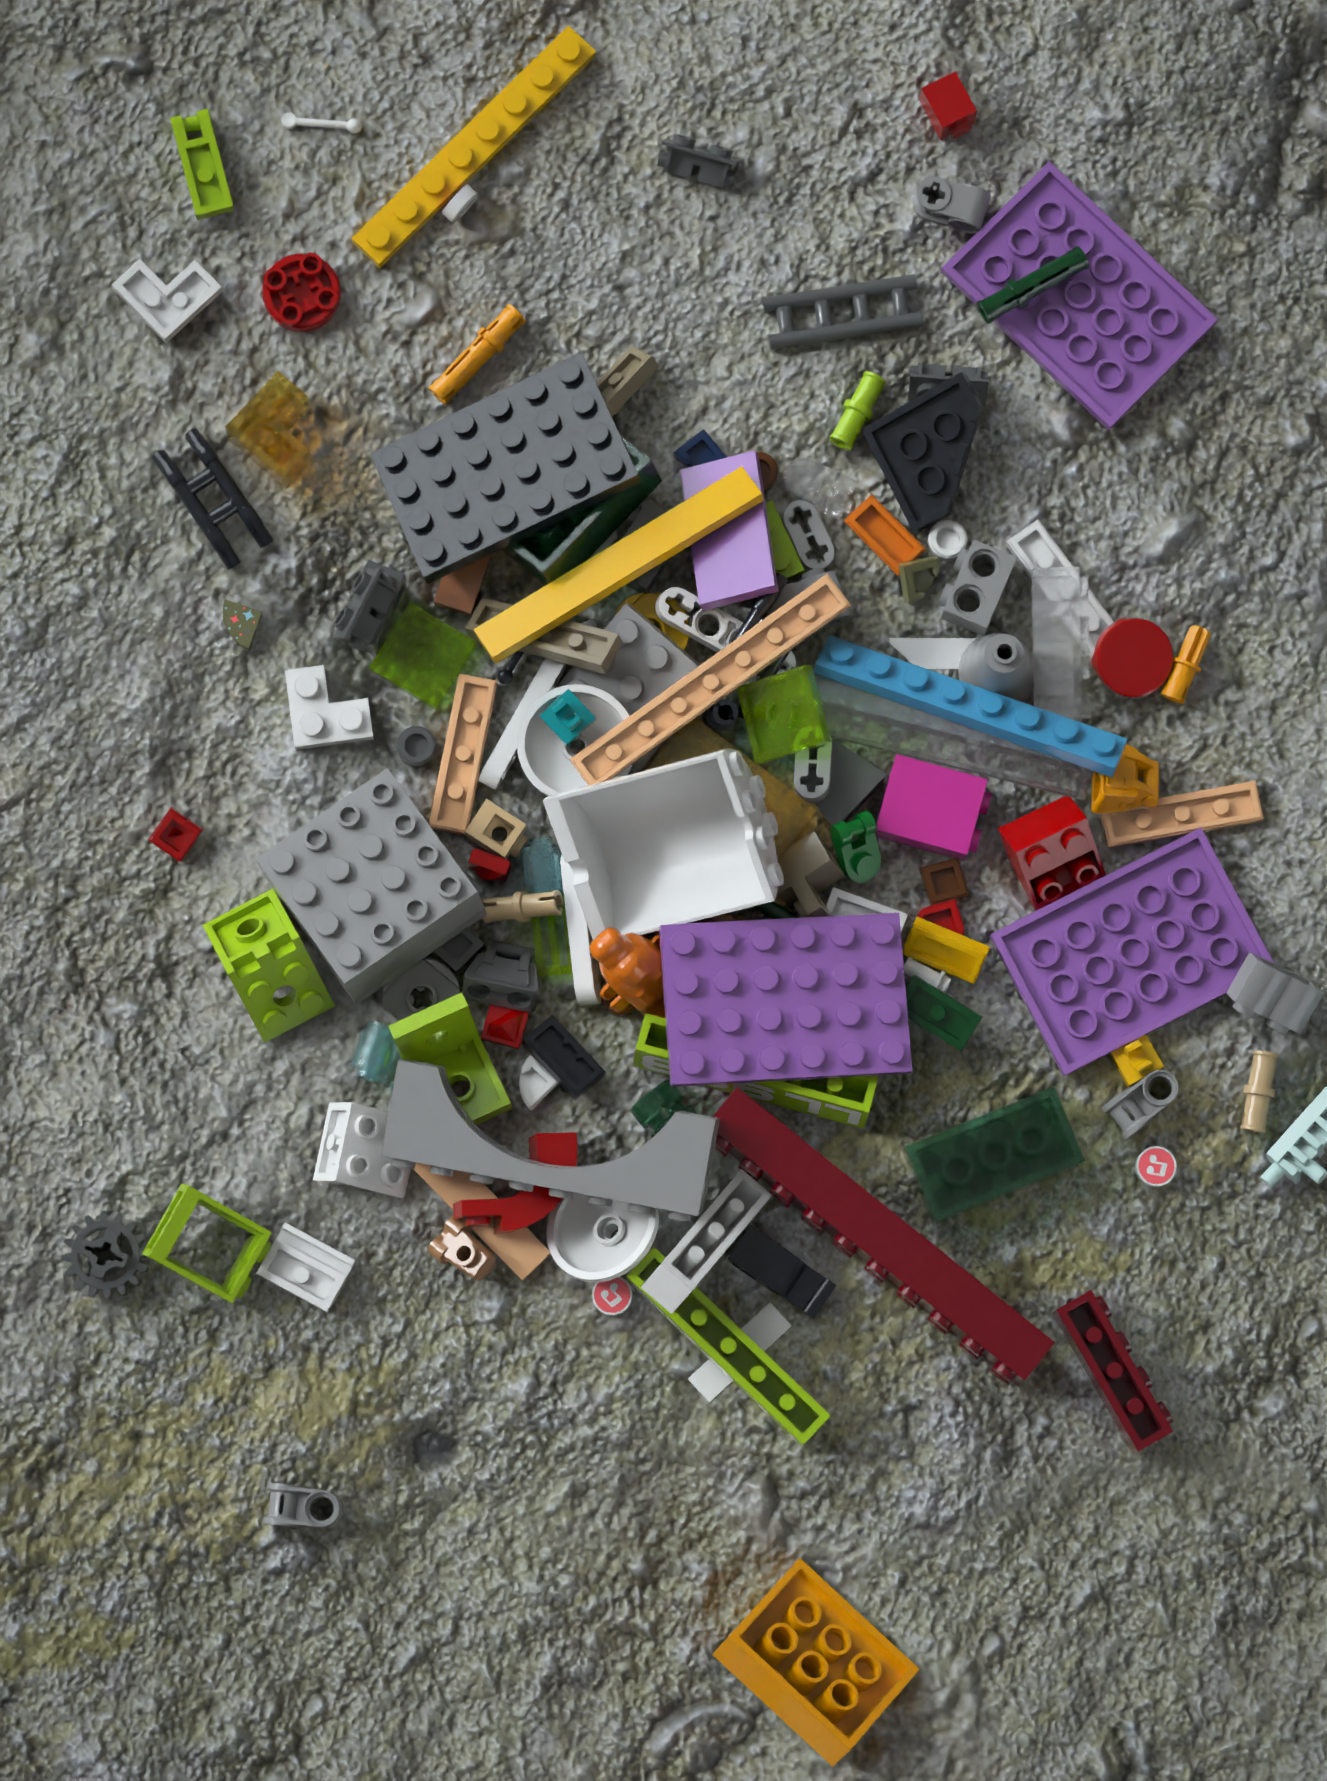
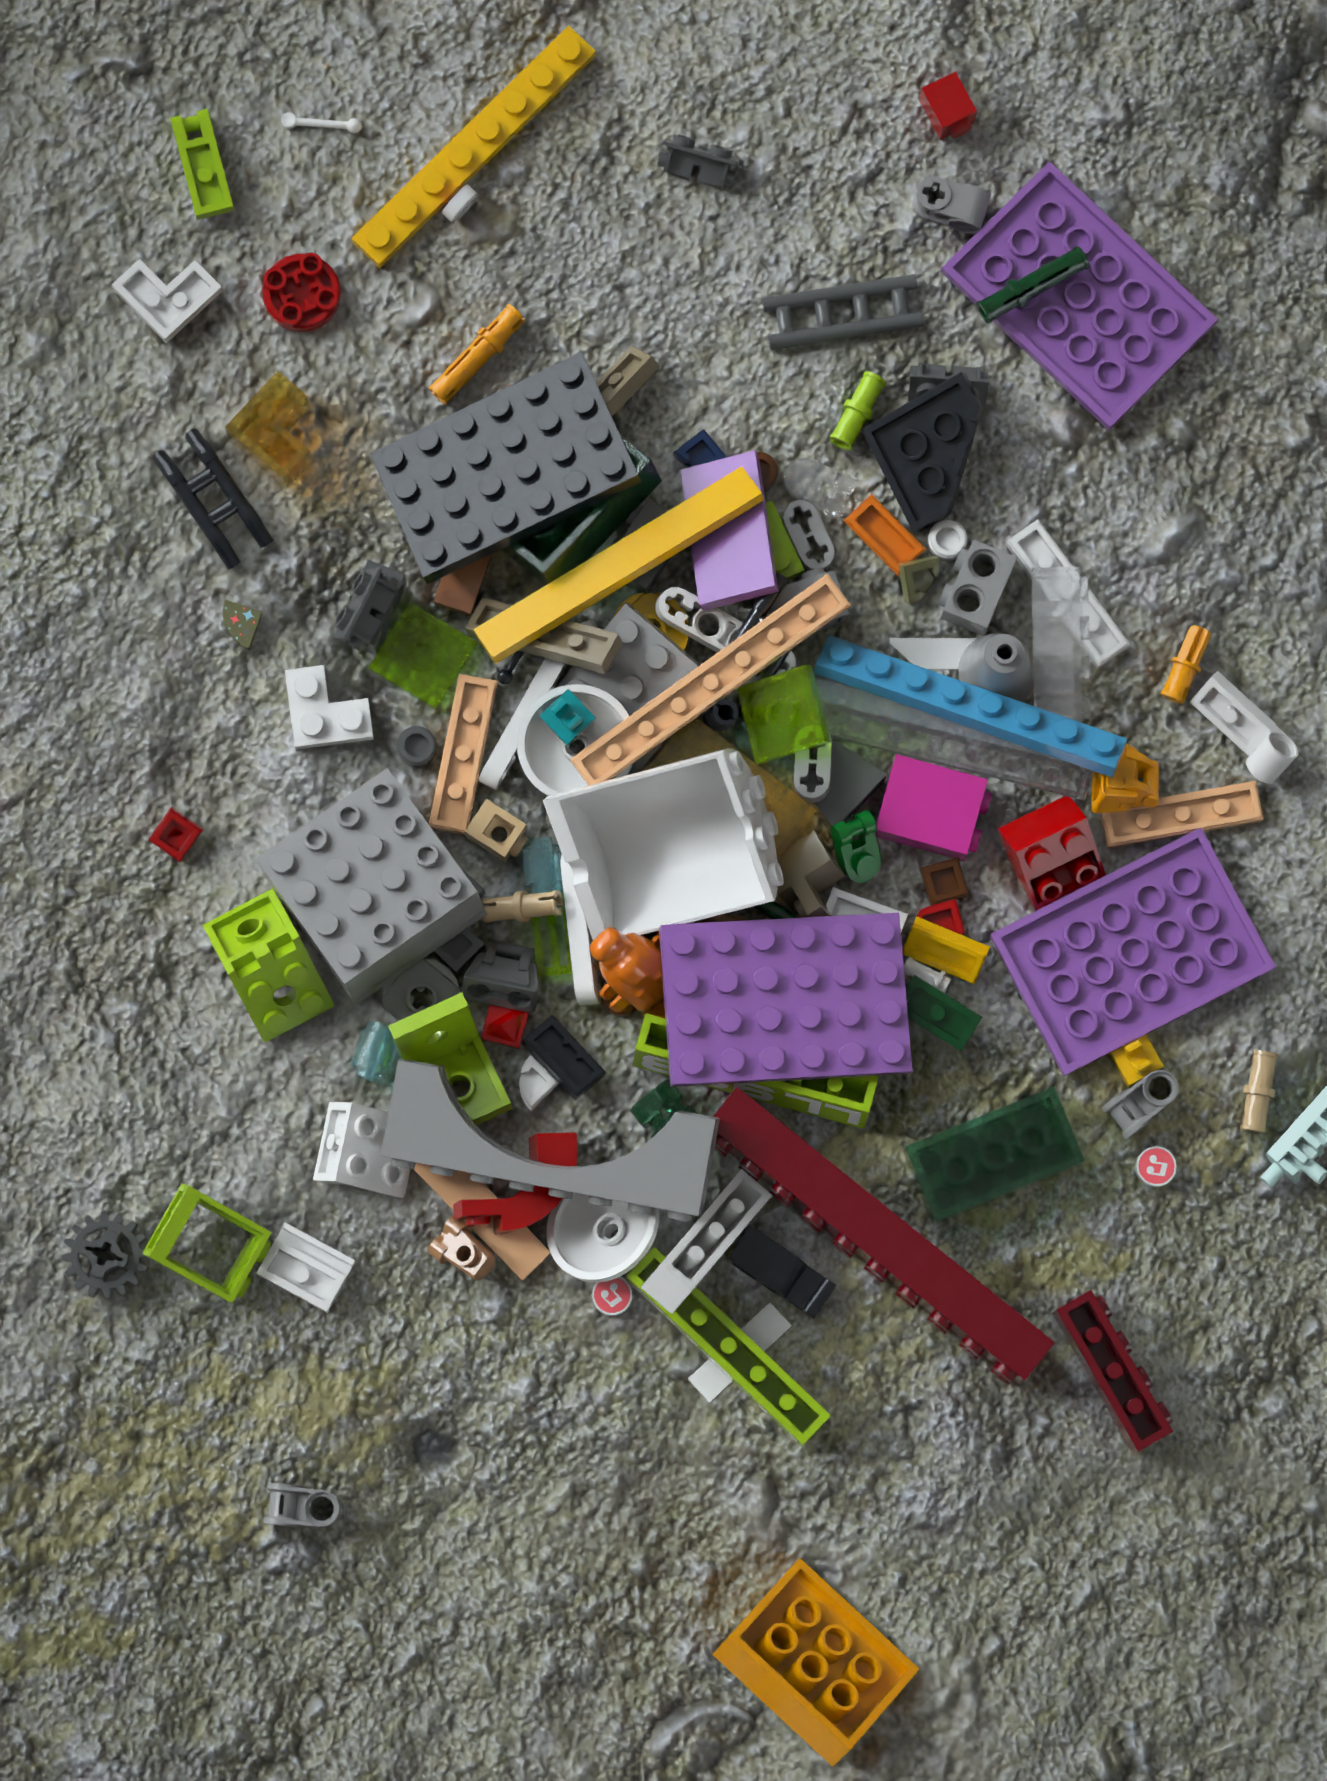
(489, 866): red tile -> none
(1133, 657): red tile -> none
(1247, 726): none -> white plate
(1274, 993): light grey brick -> none

